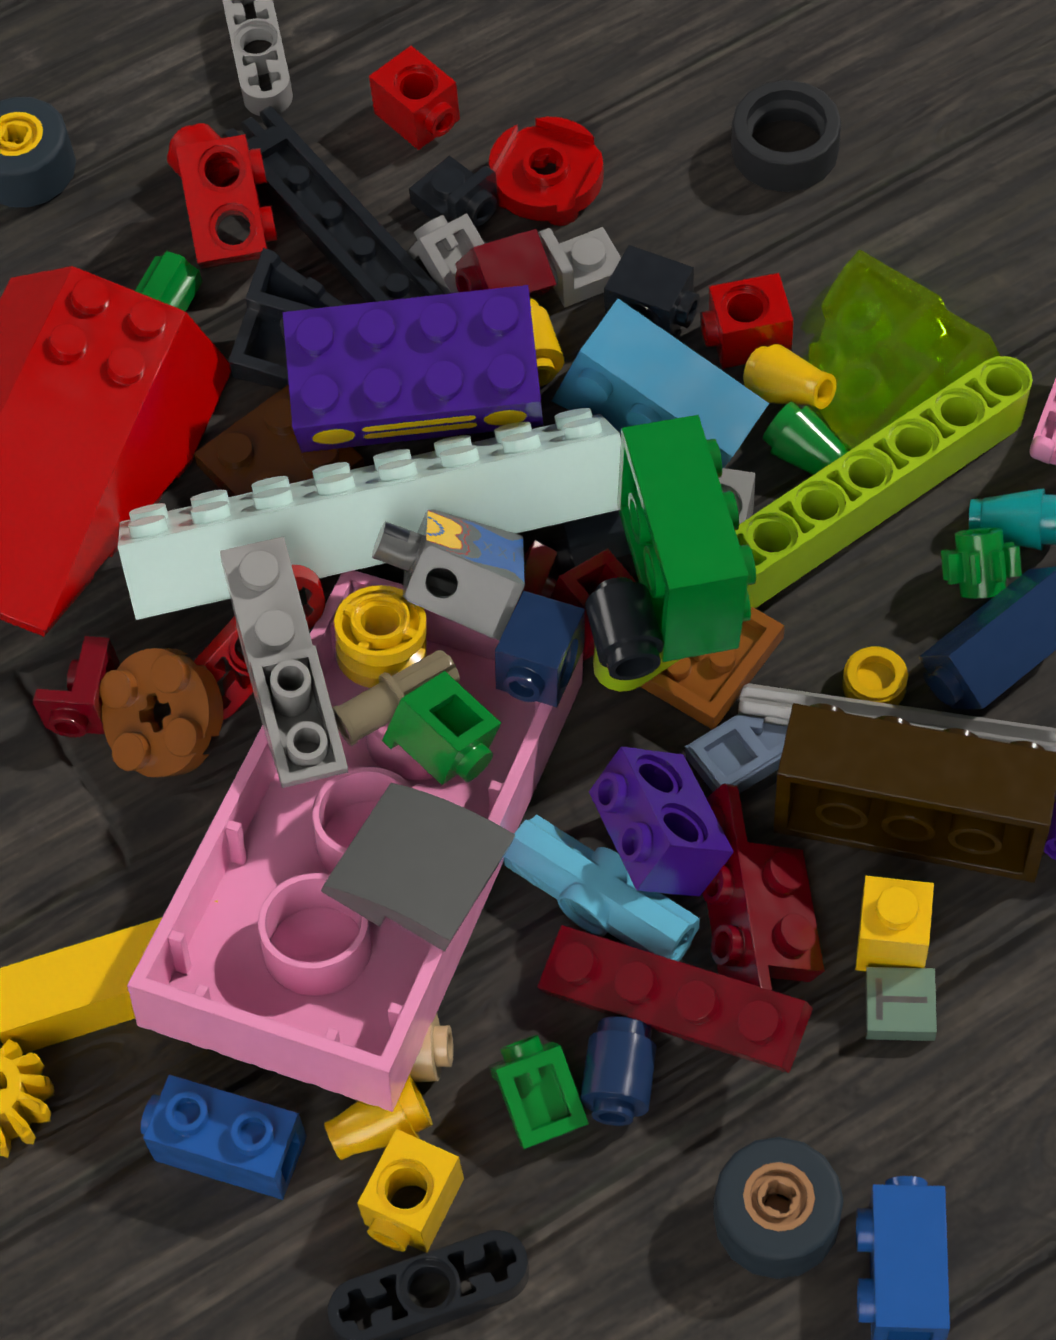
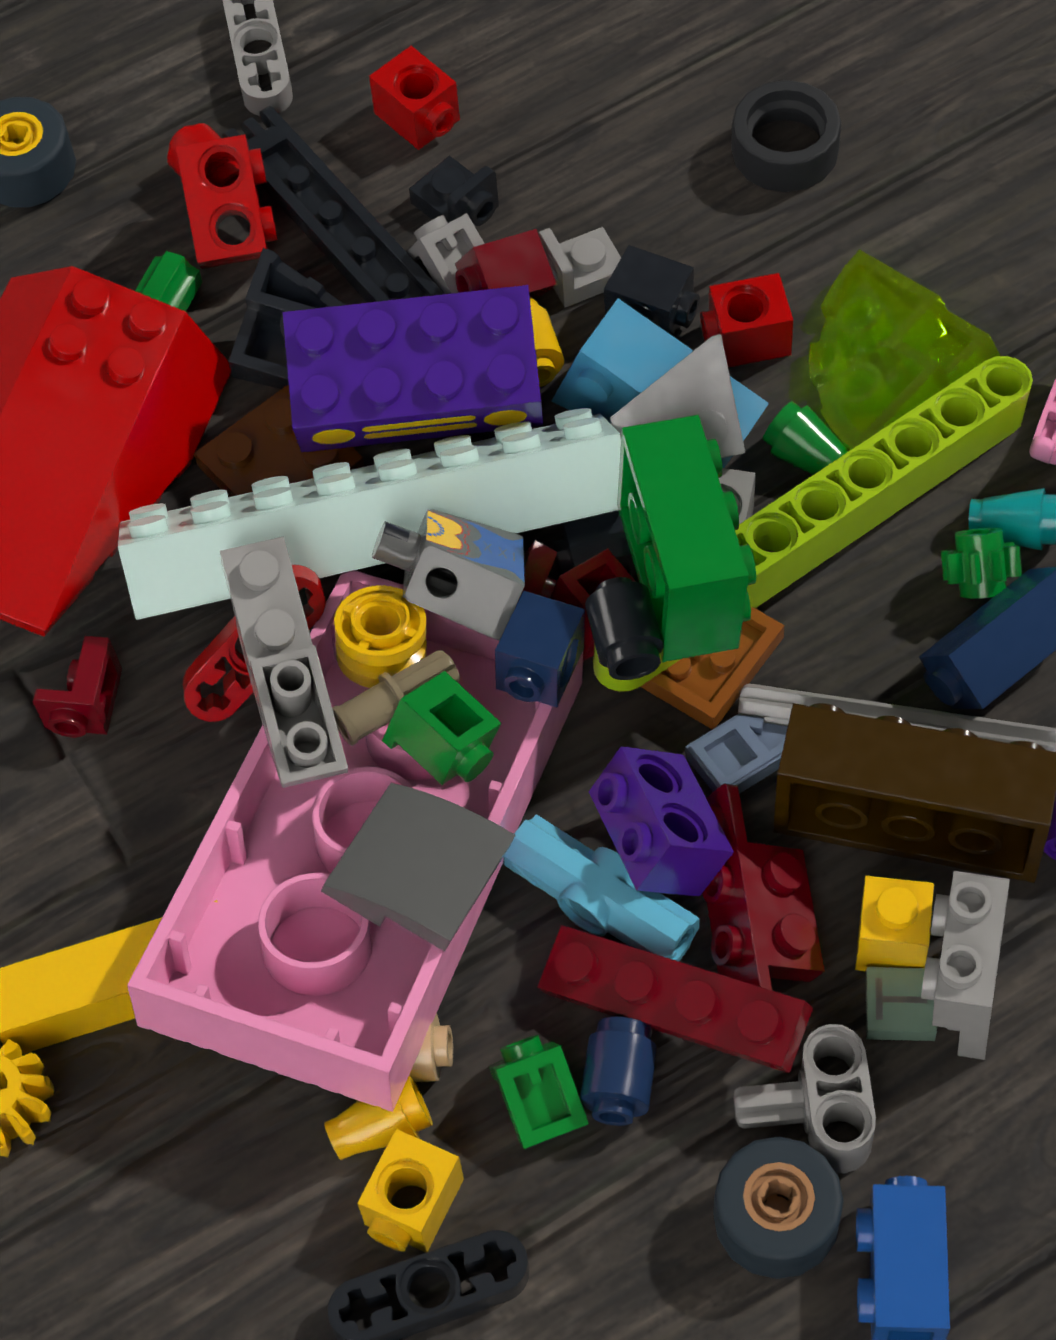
(129, 718): dark orange plate -> none
(223, 1136): blue brick -> none
(551, 196): red plate -> none
(692, 387): none -> flat silver wing
(785, 377): yellow cone -> none
(819, 1098): none -> light grey beam
(875, 676): yellow tile -> none
(967, 971): none -> light grey plate

